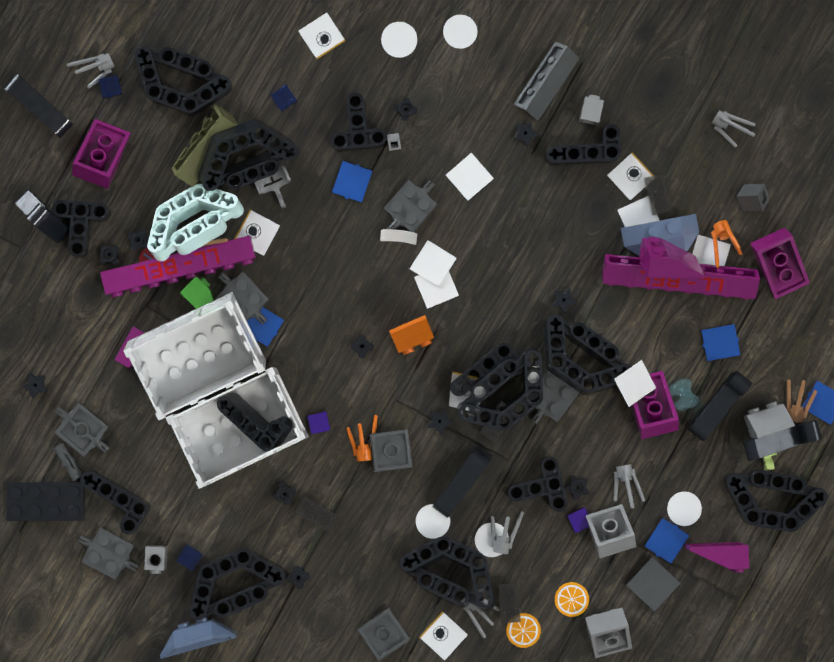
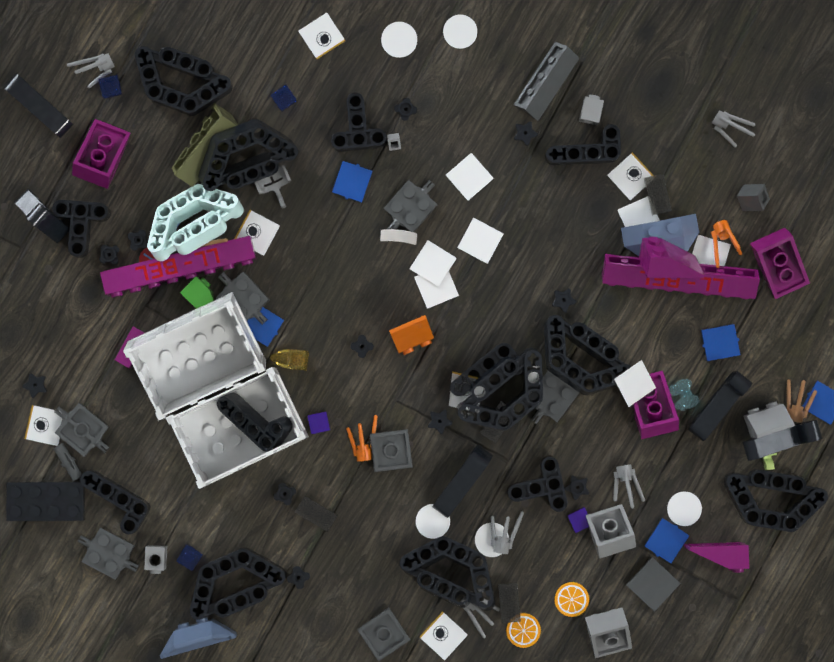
(42, 426): none -> white sticker
(291, 359): none -> clear yellow plate
(480, 240): none -> white sticker

